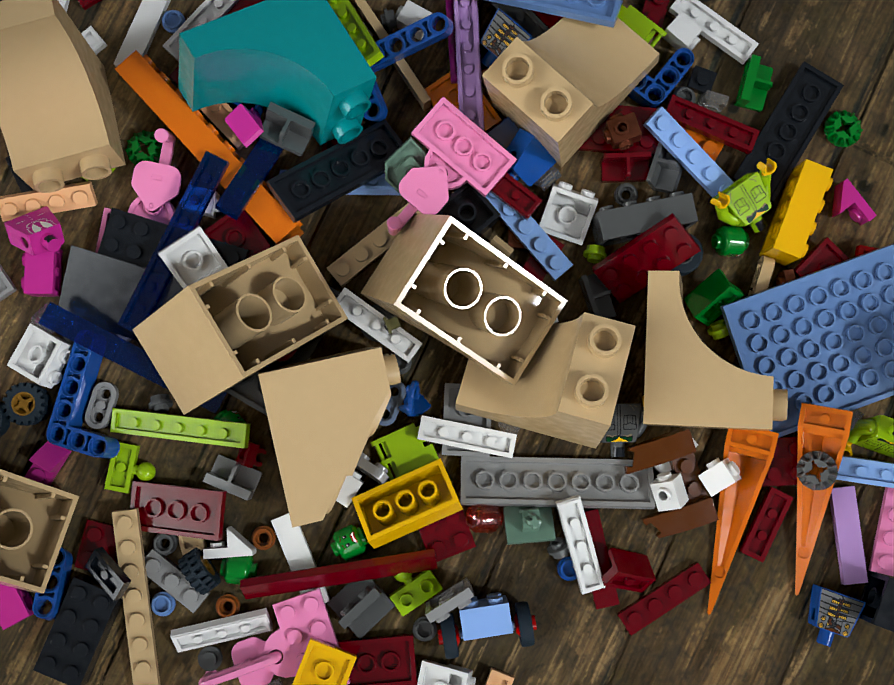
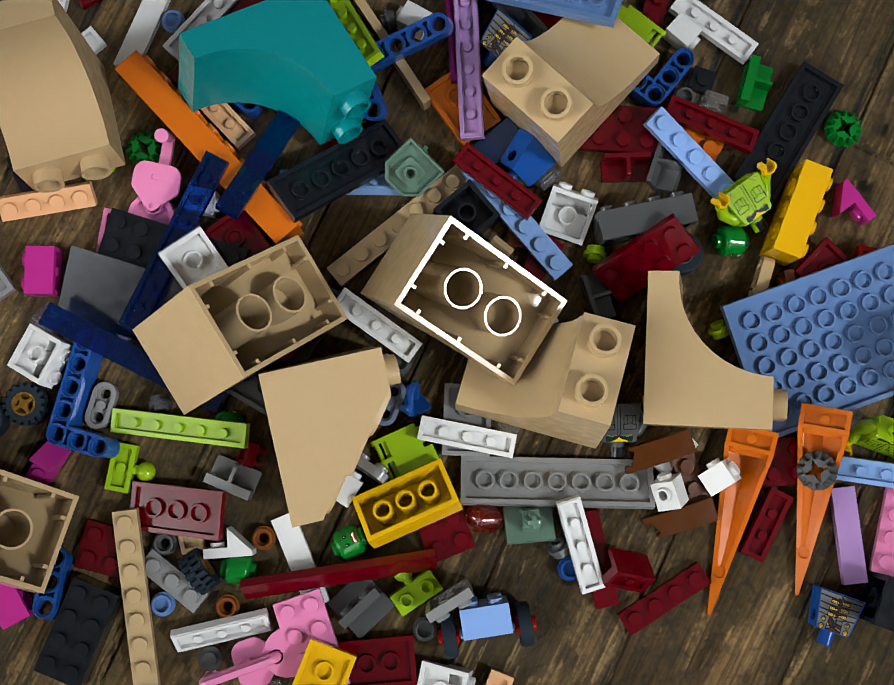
(36, 232): dark pink torso -> none
(108, 573): black plate -> none
(245, 124): dark pink slope -> none
(287, 129): dark grey panel -> none
(391, 324): olive piece -> none
(456, 155): bright pink plate -> none
(622, 131): copper brick -> none
(625, 187): dark grey plate -> none
(710, 295): green panel -> none

